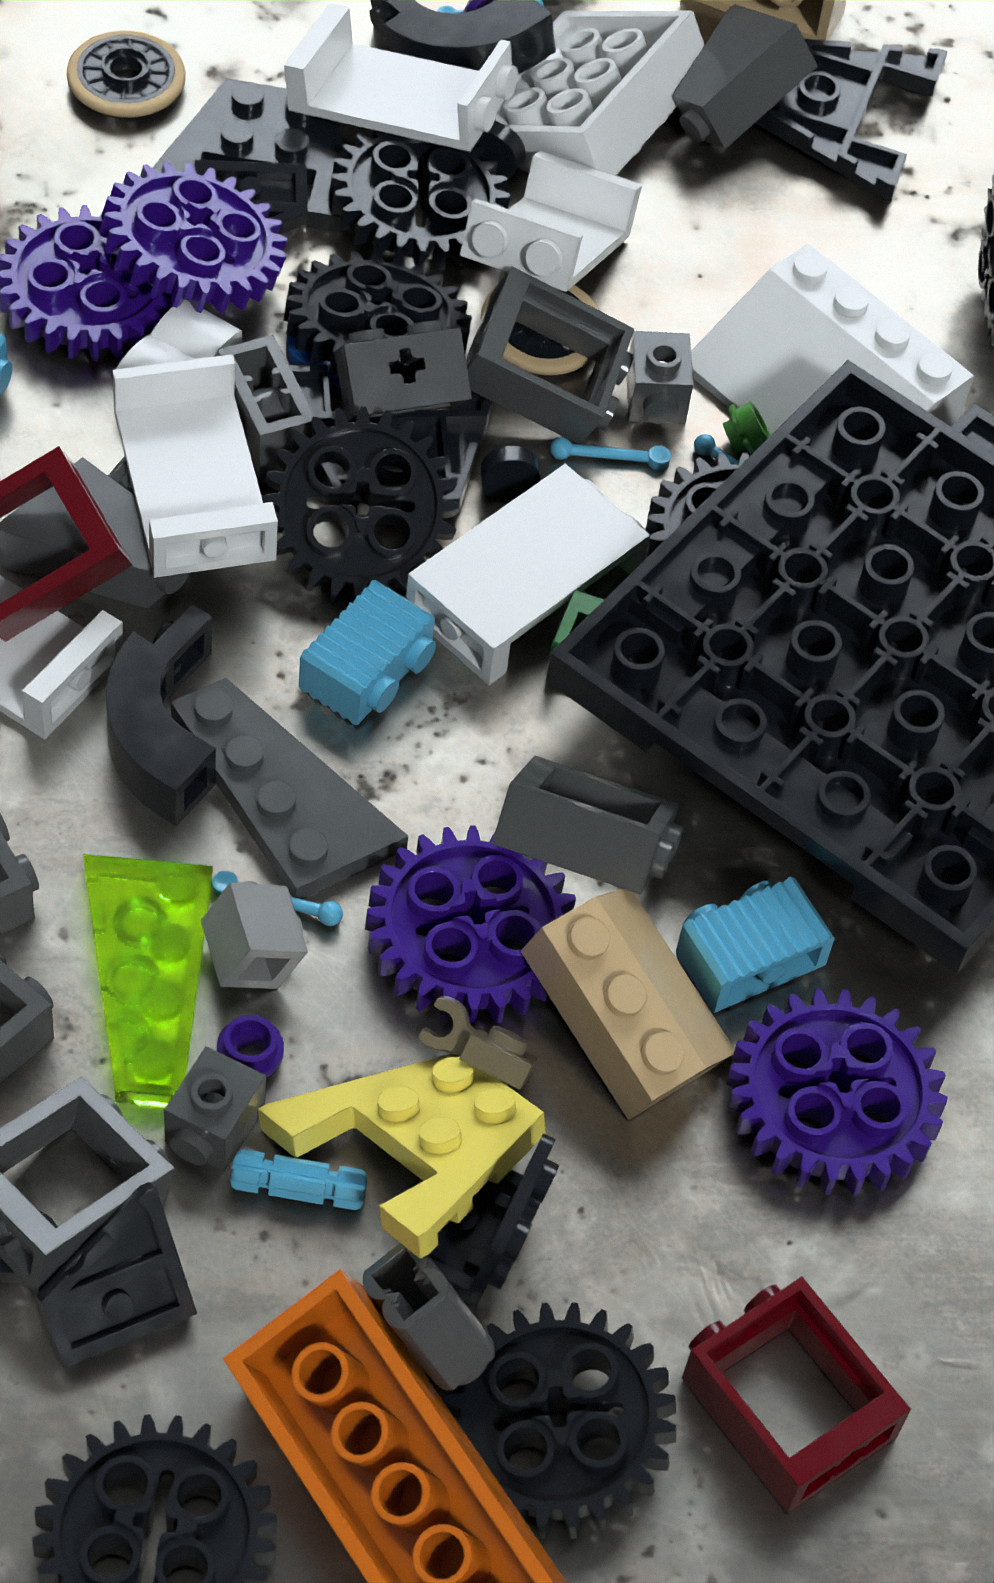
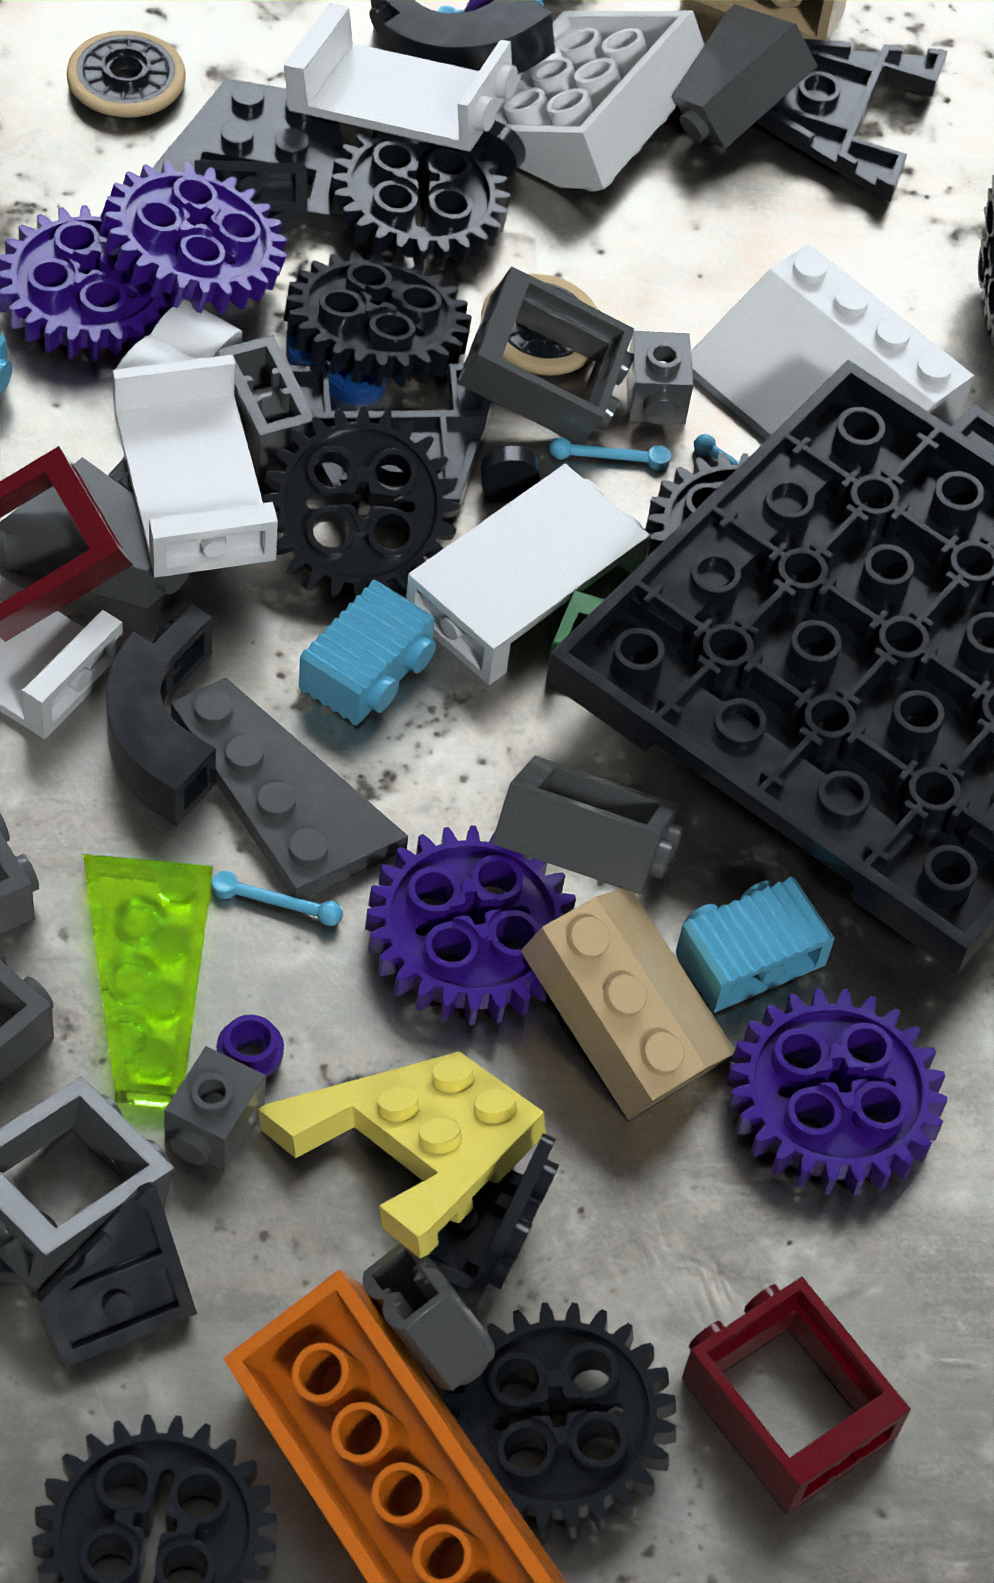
(254, 935): light grey brick -> none
(298, 1179): medium azure axle -> none
(437, 362): dark grey brick -> none
(495, 1053): dark tan plate -> none
(561, 225): white panel -> none
(746, 428): bright green plate -> none

